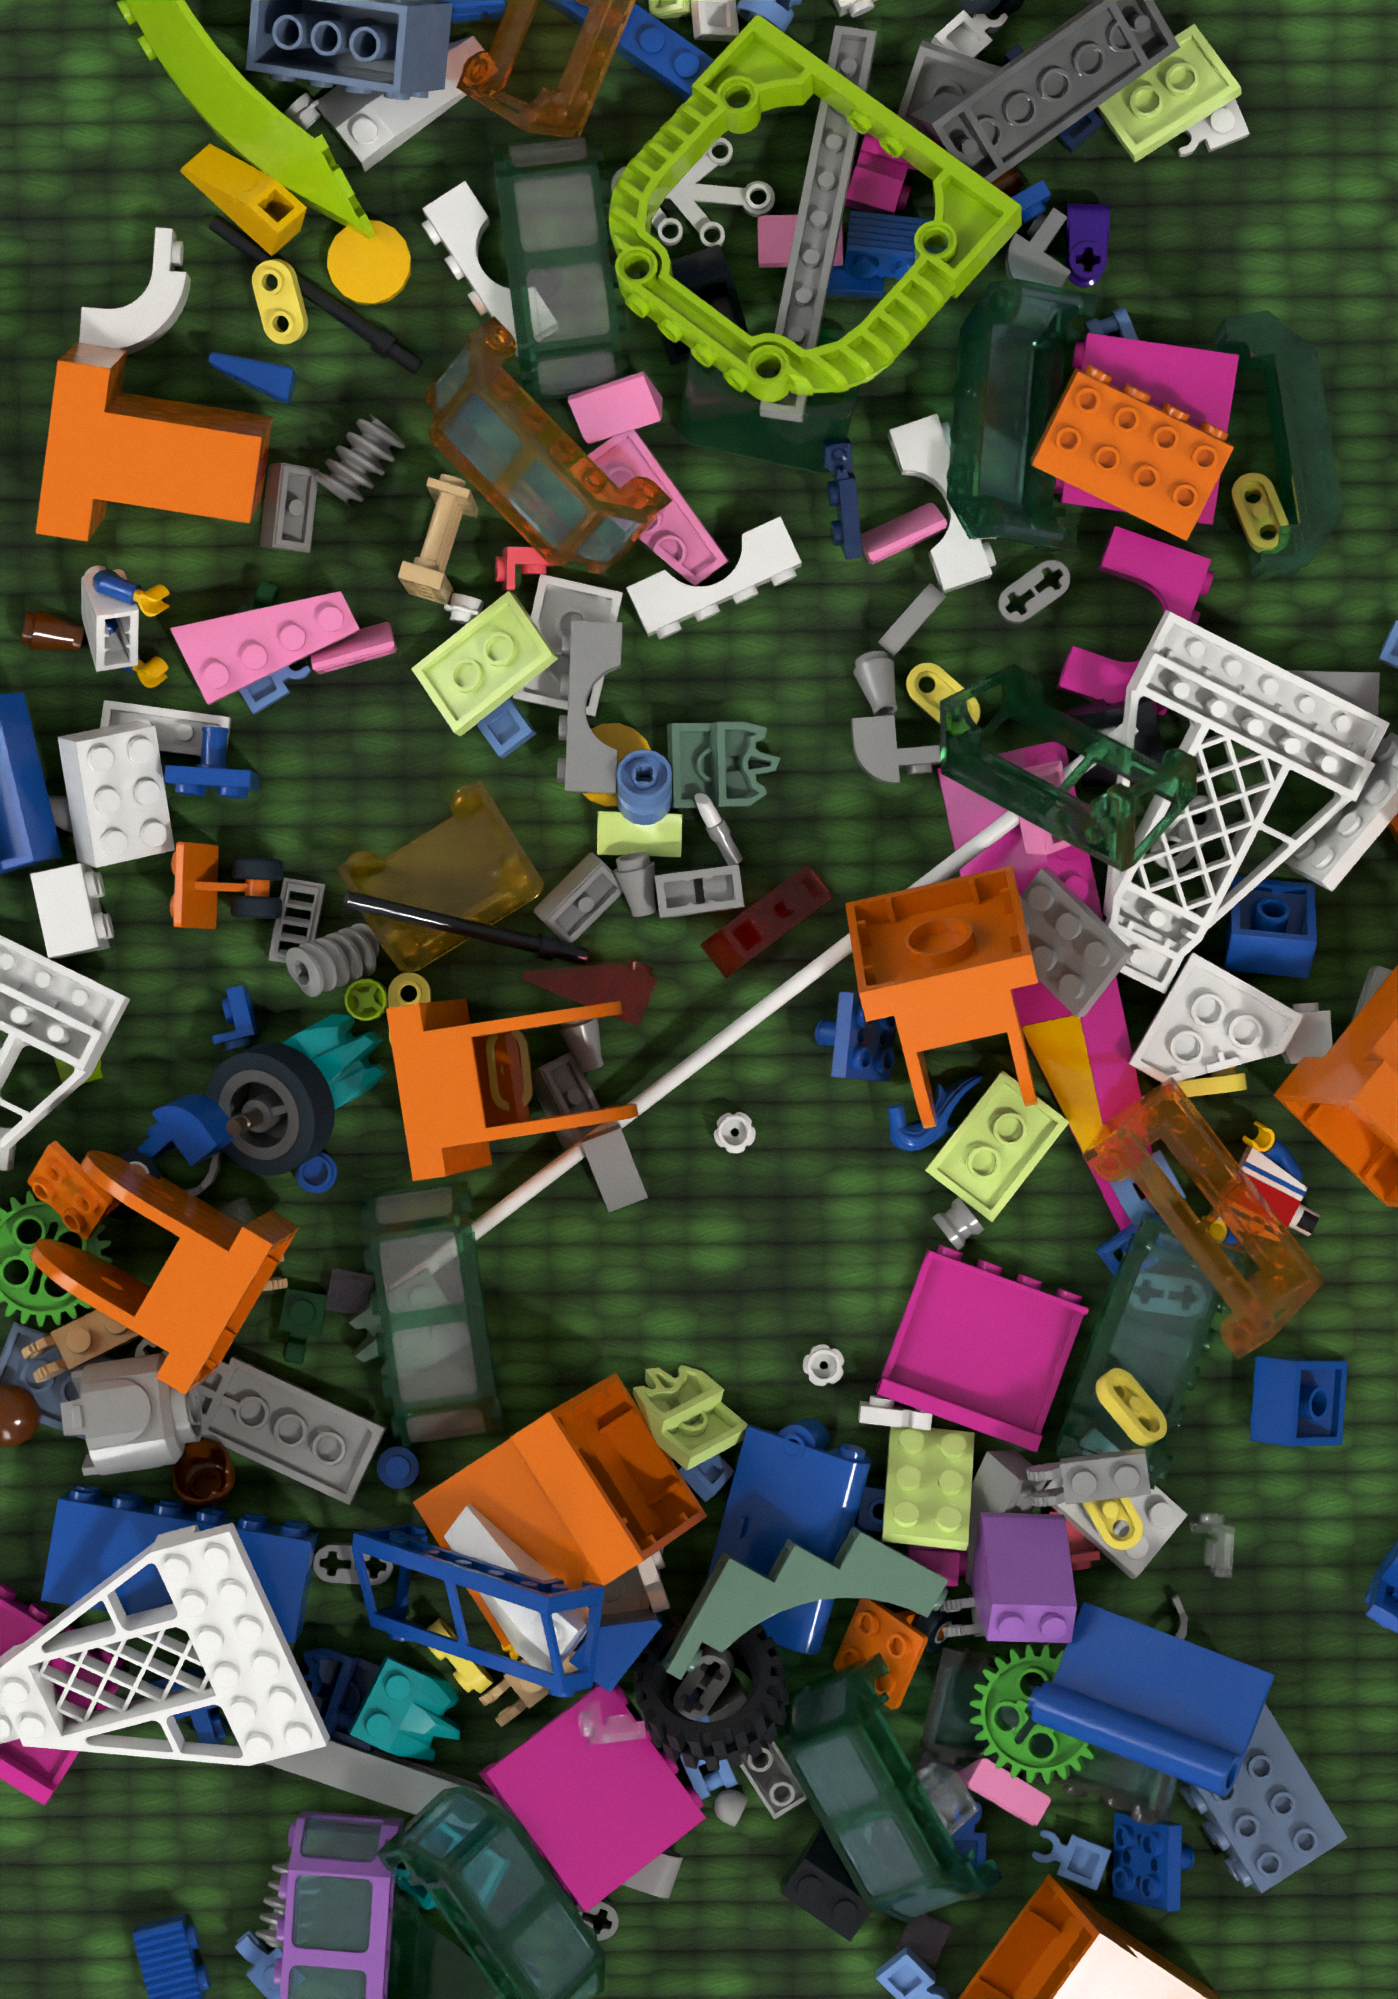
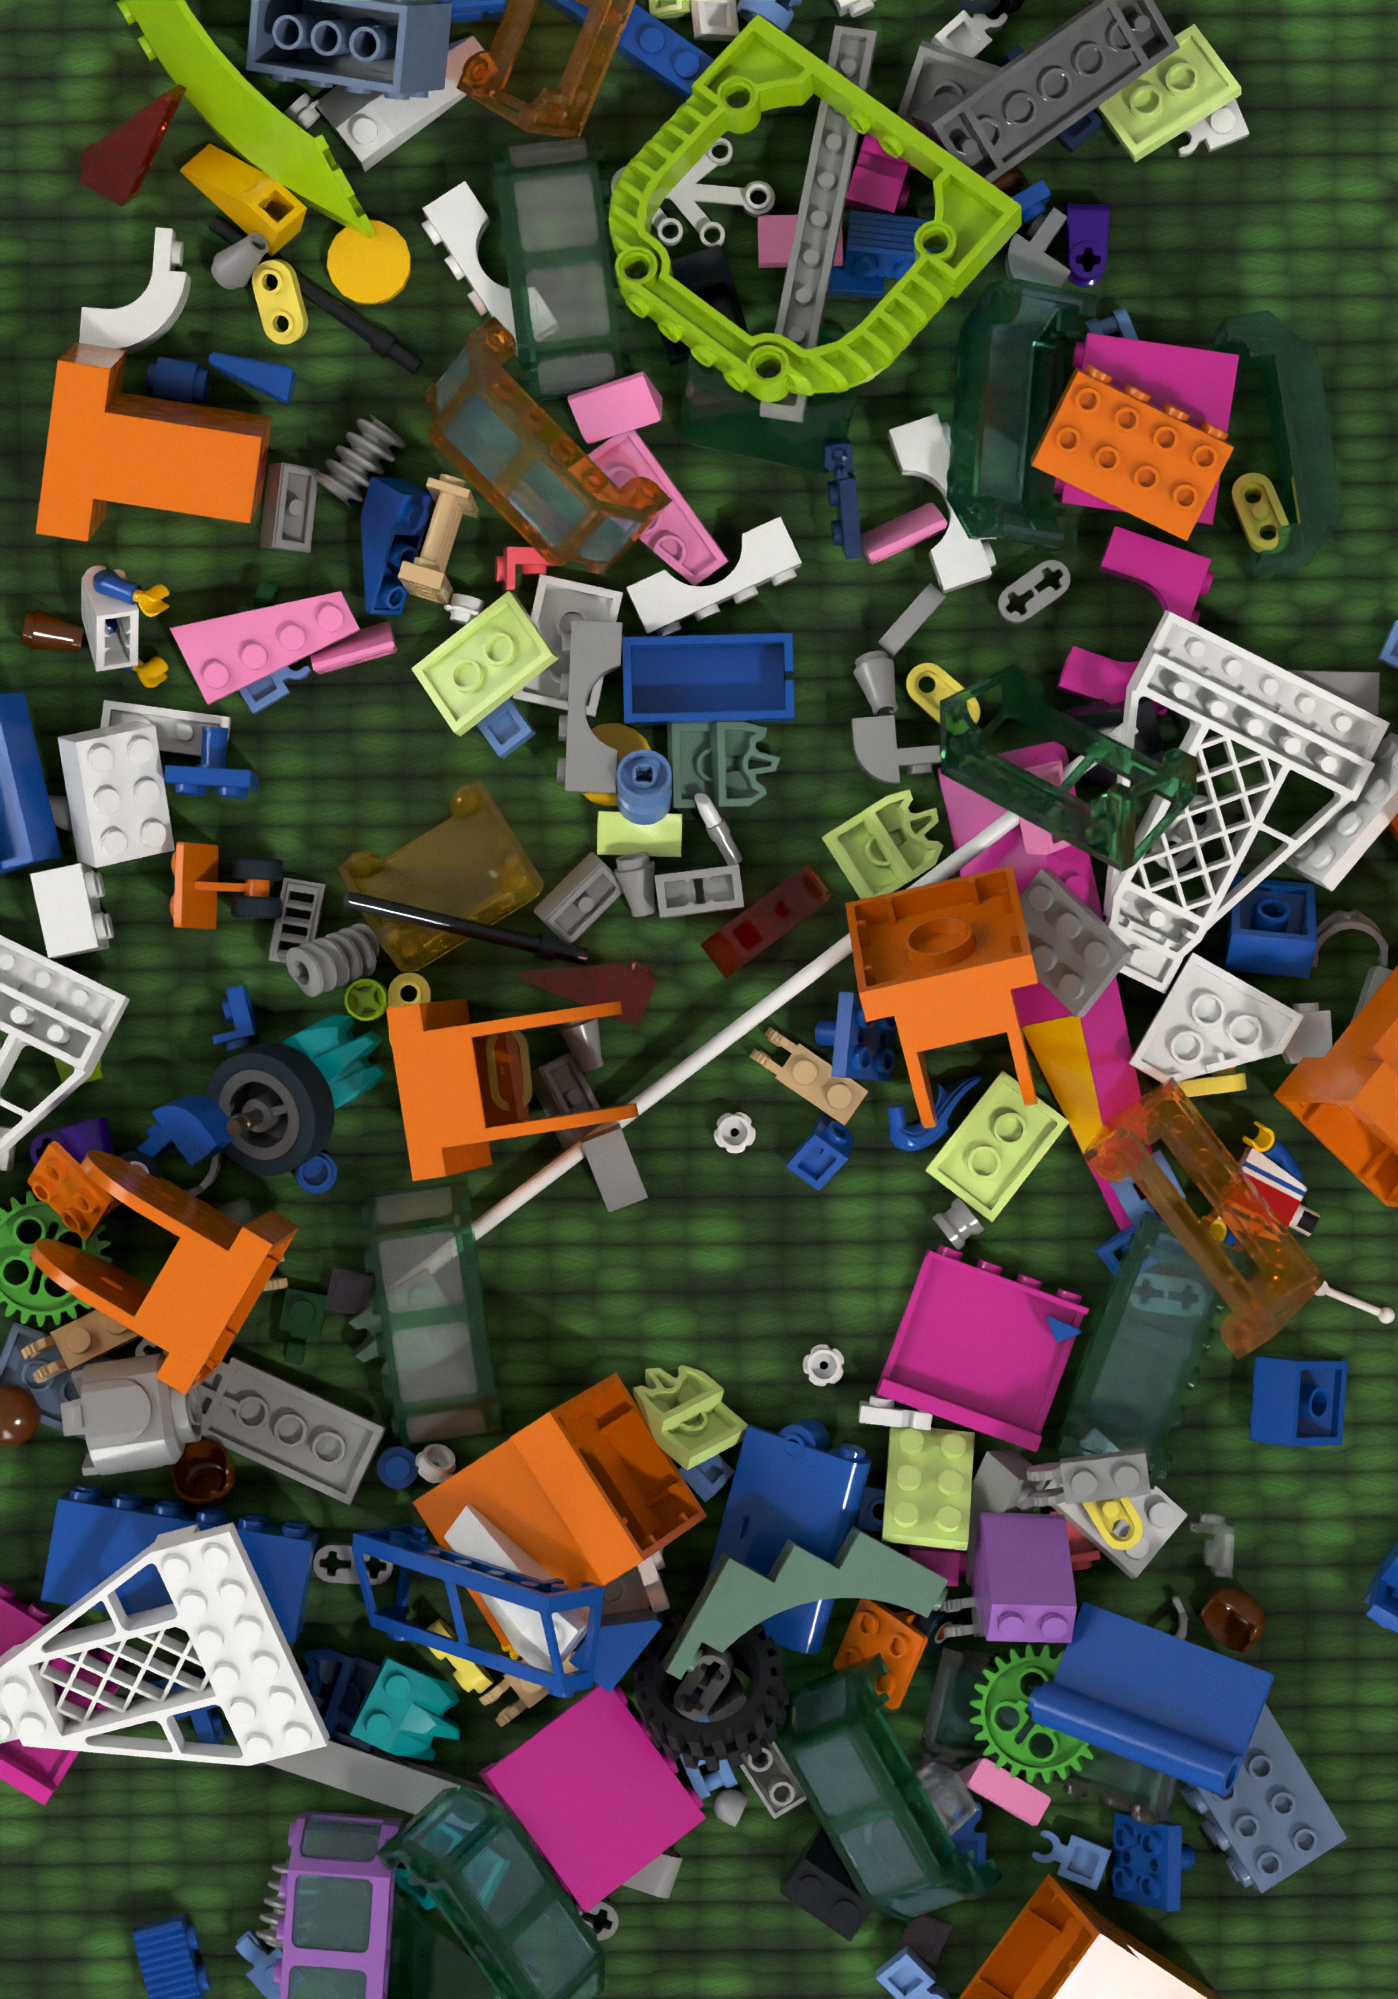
(76, 1139): none -> dark purple piece
(123, 157): none -> clear red slope
(177, 380): none -> blue brick
(237, 262): none -> light grey cone
(391, 533): none -> blue slope
(436, 1463): none -> white plate
(617, 1728): clear bracket -> none
(708, 679): none -> blue piece
(812, 1079): none -> tan hinge
(821, 1152): none -> blue bracket
(885, 845): none -> yellowish green plate
(1060, 1329): none -> blue piece
(1131, 1407): light yellow plate -> none
(1234, 1618): none -> reddish brown hair
(1356, 920): none -> light grey helmet
(1385, 1315): none -> white hinge

